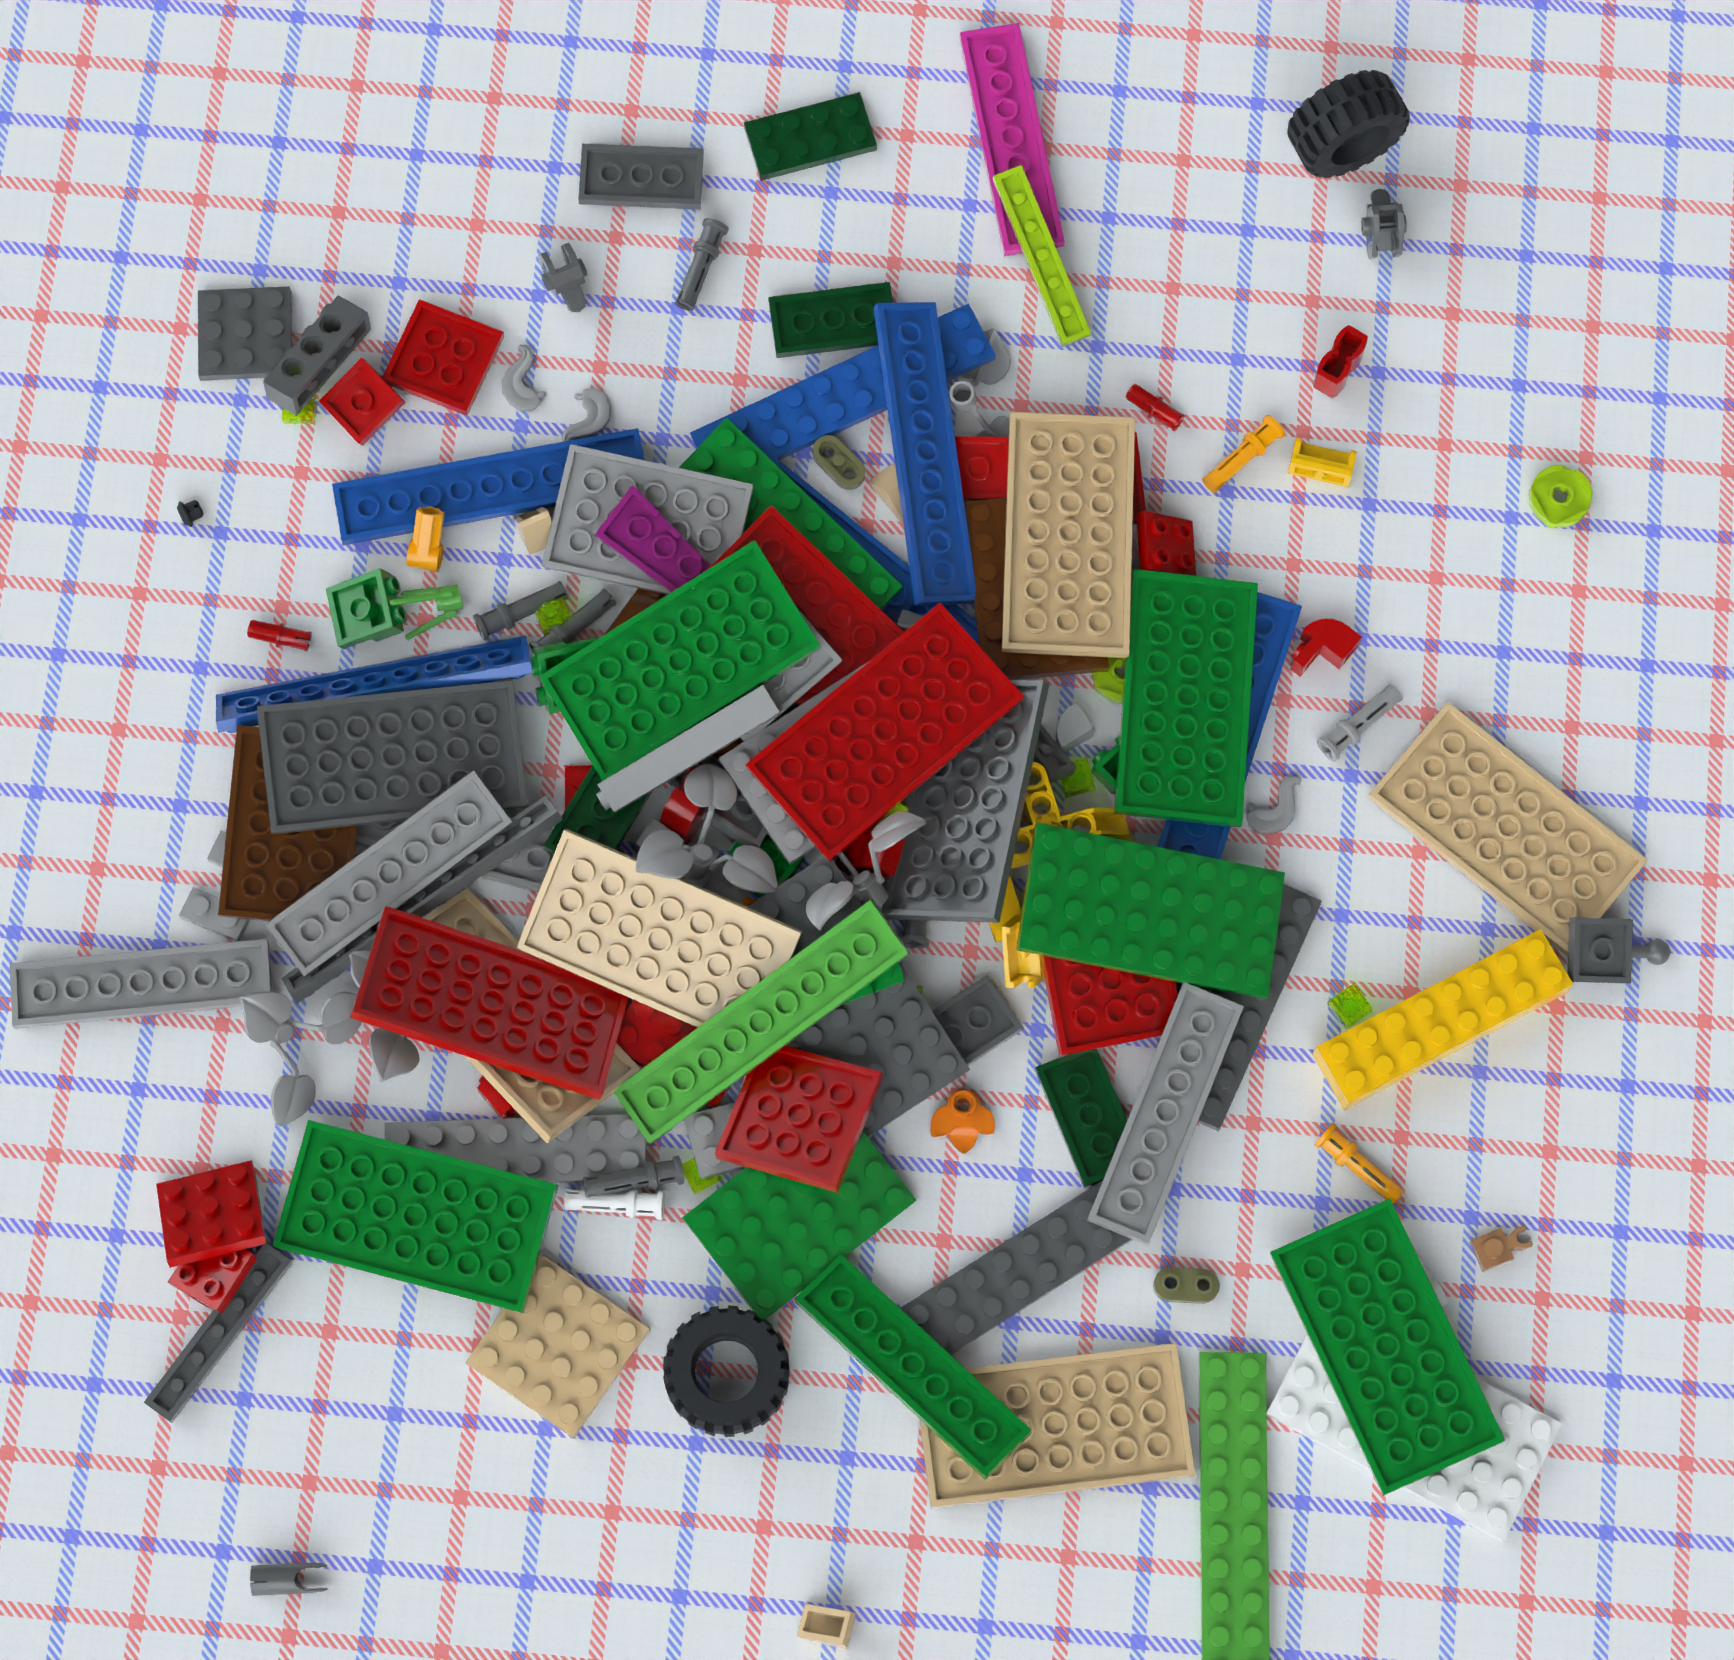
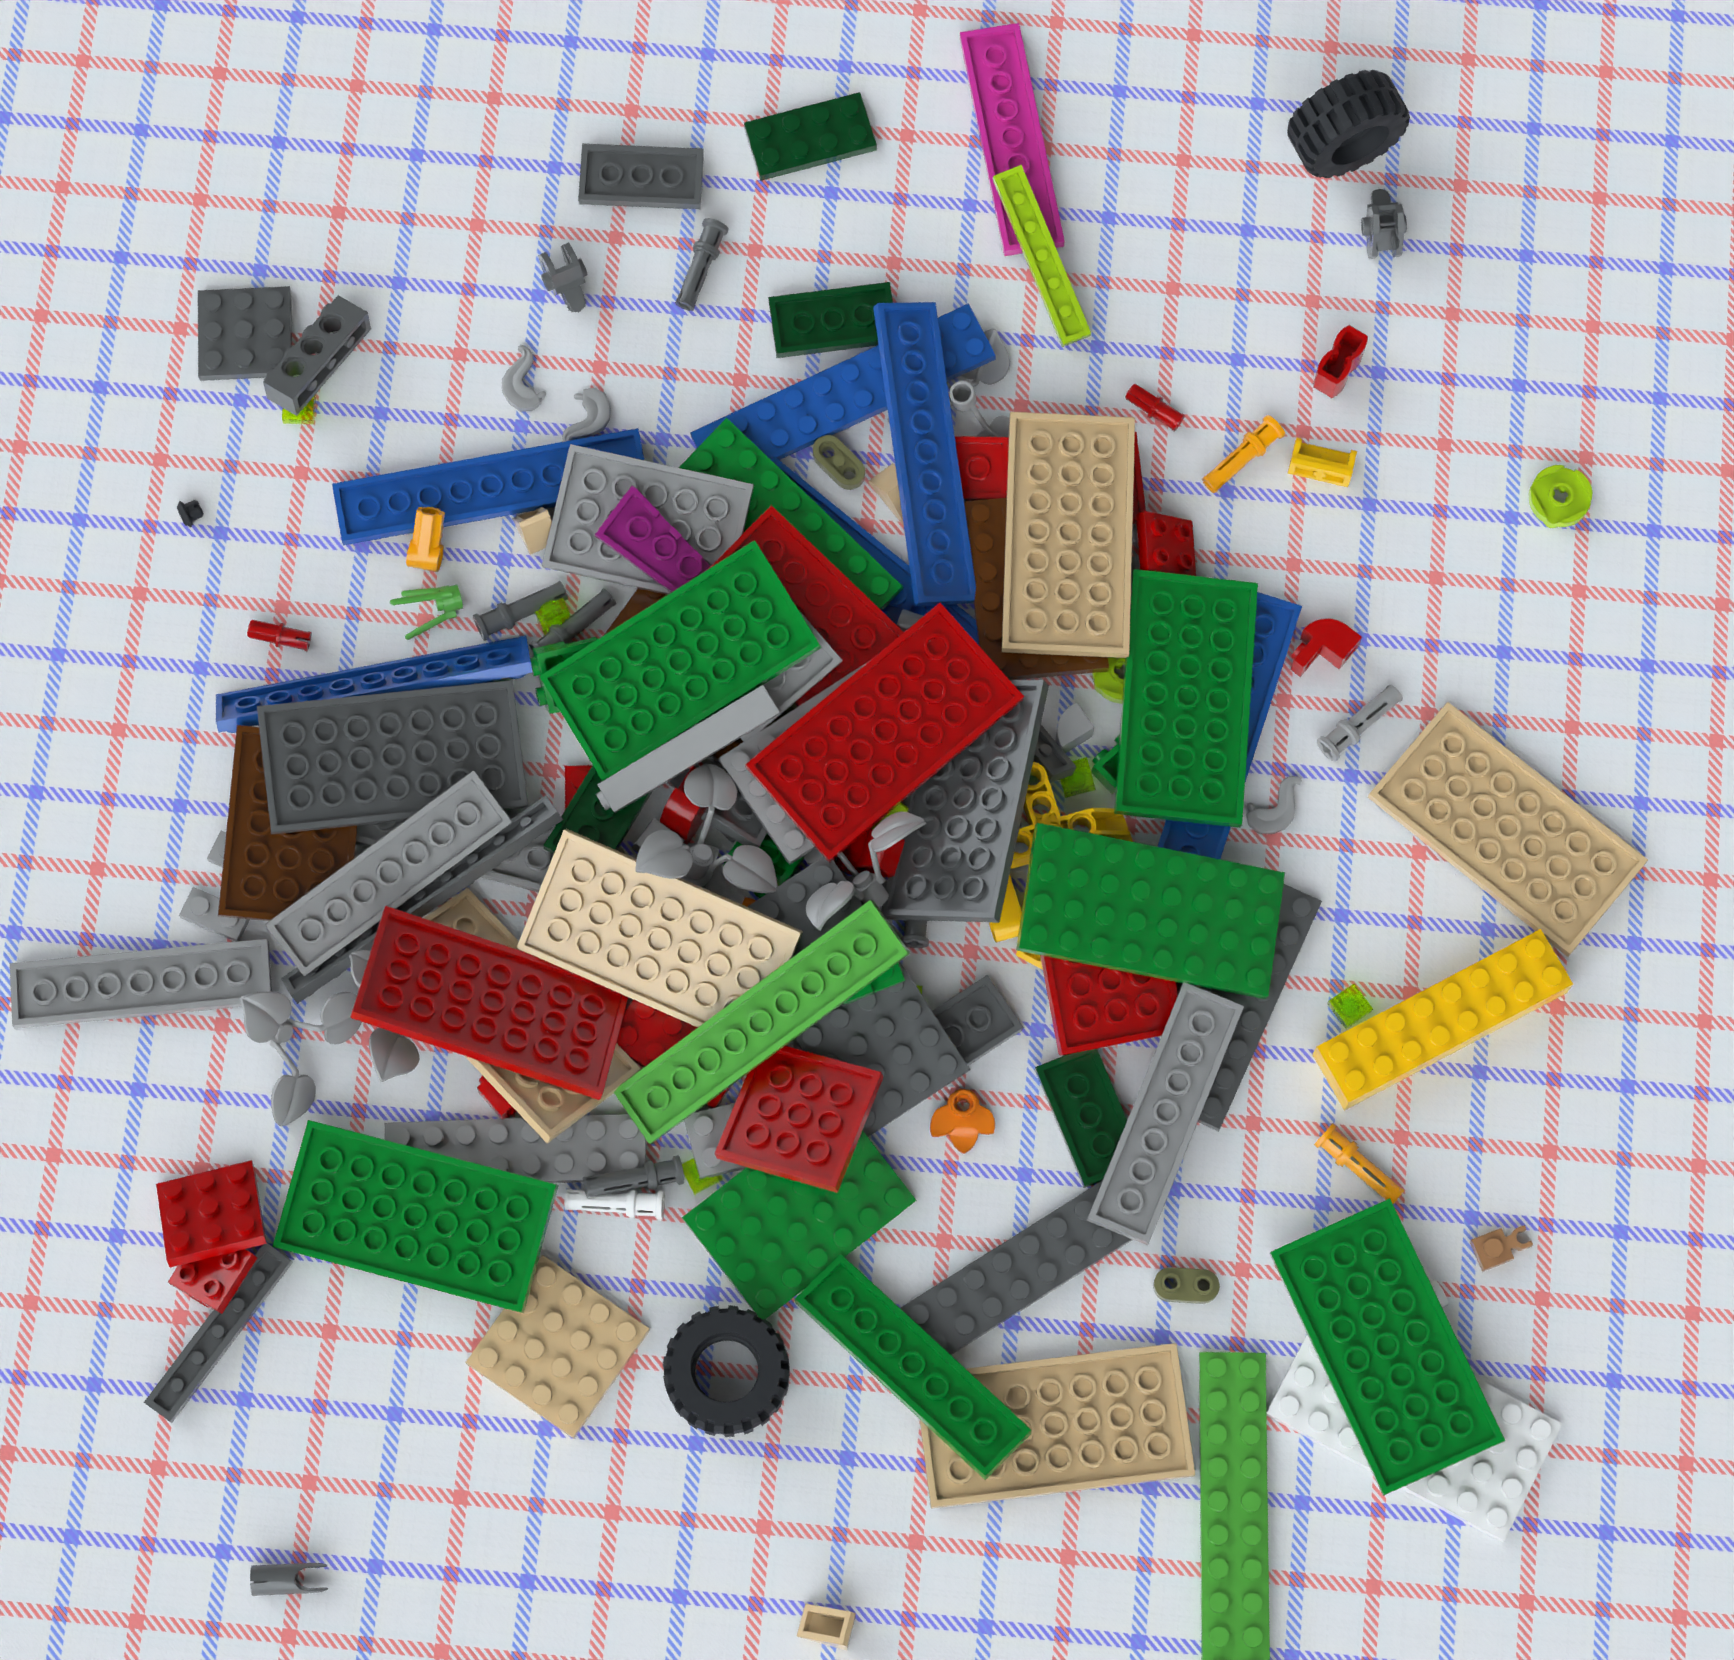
(362, 401): red plate -> none
(363, 608): green plate -> none
(443, 357): red plate -> none
(1019, 965): yellow hinge -> none
(1603, 950): dark grey plate -> none

